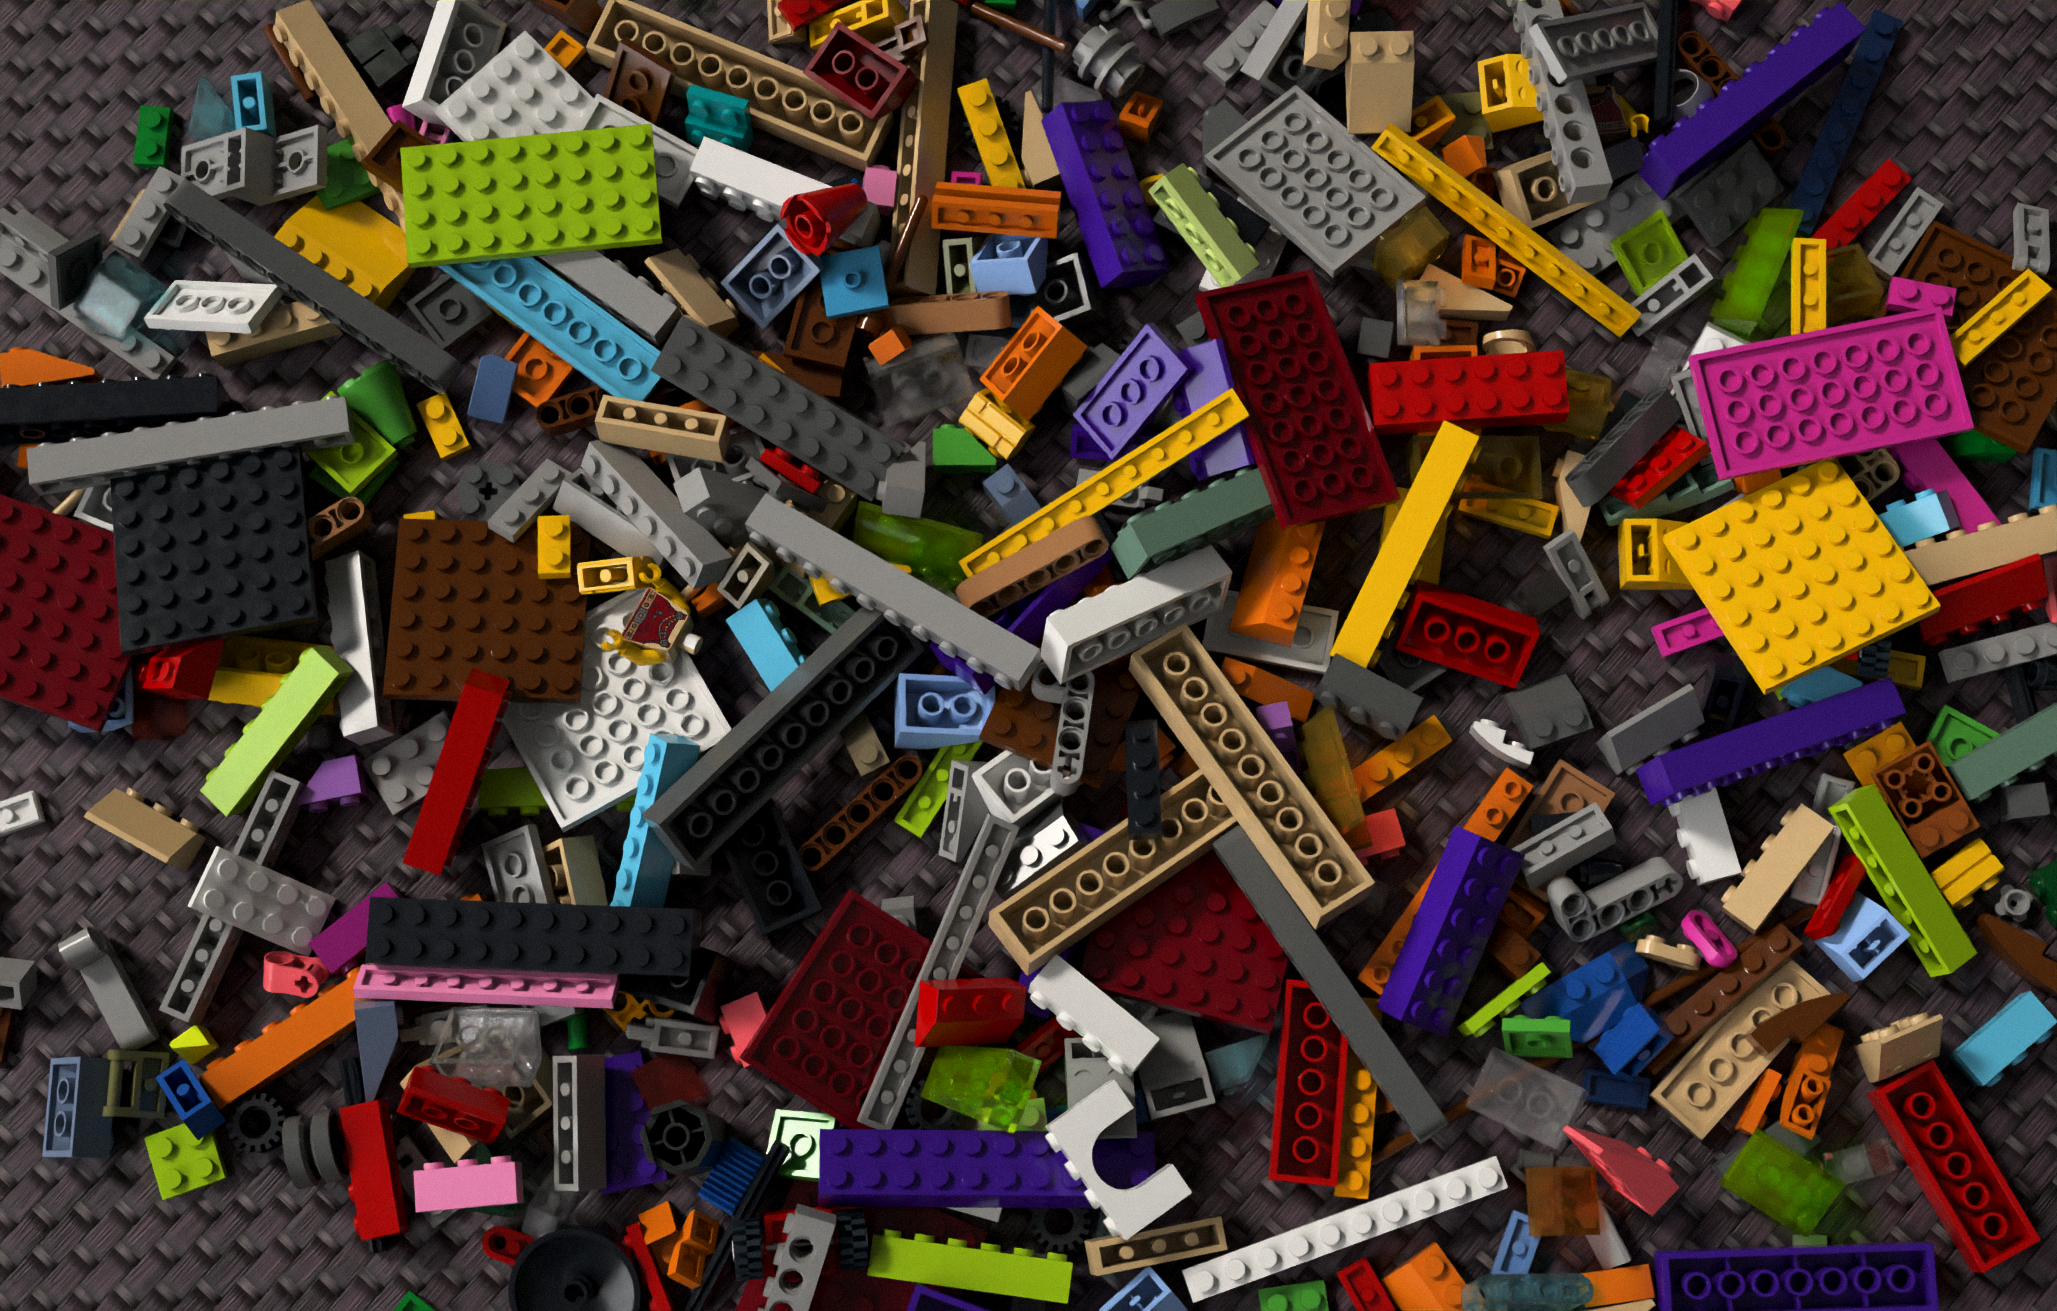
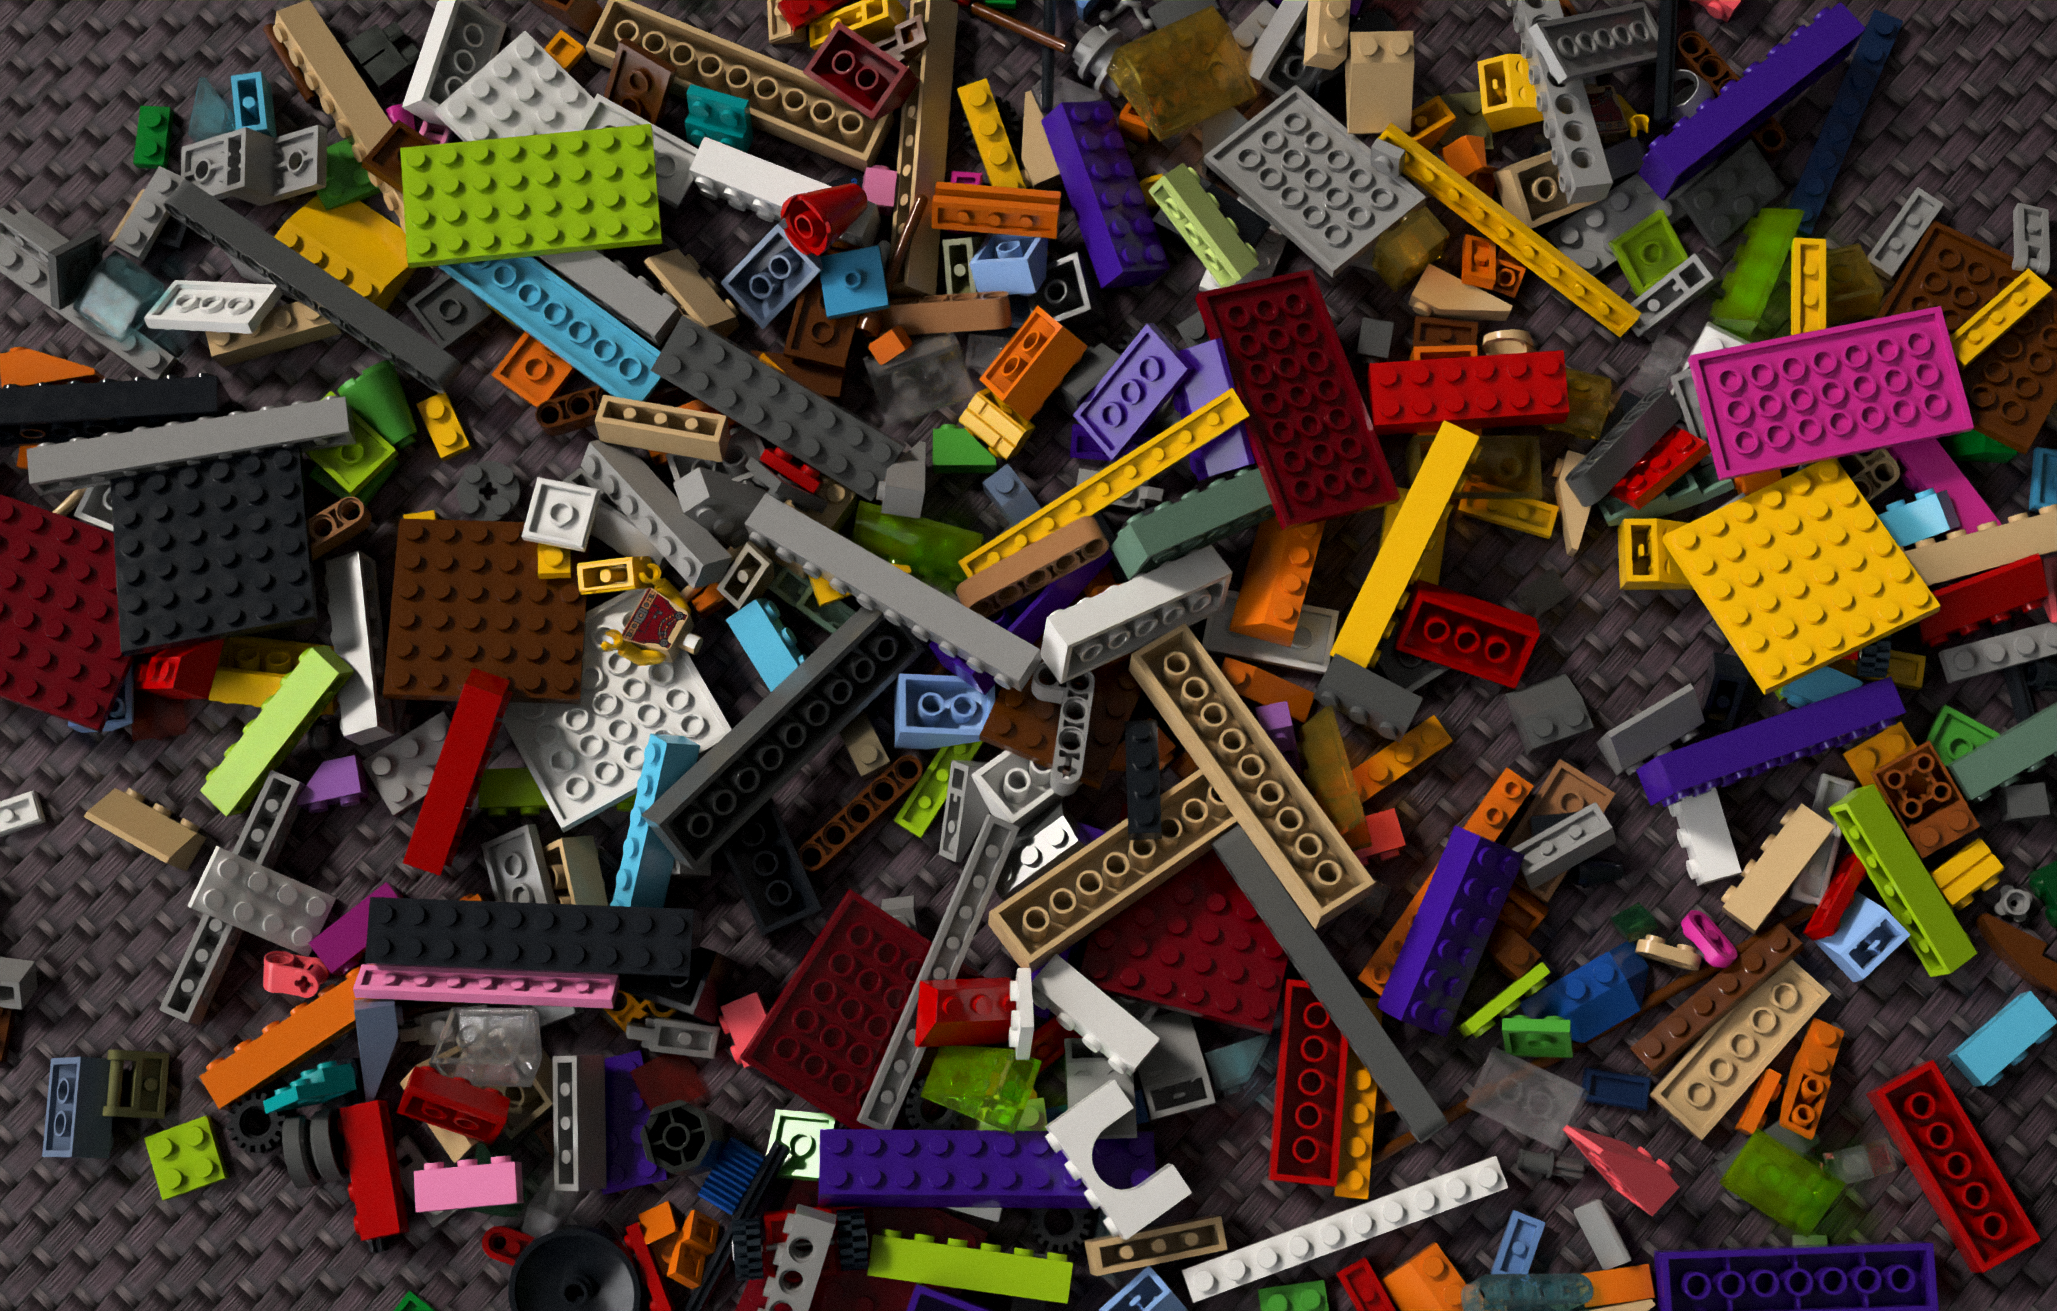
(111, 987): light grey beam -> none
(190, 1099): blue brick -> none
(194, 1044): neon yellow slope -> none
(314, 1087): none -> teal plate
(493, 388): medium blue slope -> none
(528, 501): light grey plate -> none
(561, 514): none -> white plate
(578, 1031): green axle -> none
(1022, 1018): none -> white plate
(1182, 73): none -> clear yellow slope
(1387, 158): none -> light grey plate
(1420, 313): clear slope -> none
(1491, 738): white slope -> none
(1562, 1201): clear orange slope -> none
(1577, 573): light grey plate -> none
(1613, 901): light grey beam -> none
(1633, 1042): blue brick -> none
(1686, 632): dark pink plate -> none
(1794, 1022): reddish brown slope -> none
(1863, 206): red plate -> none
(1900, 1046): tan slope -> none
(1913, 295): dark pink plate -> none

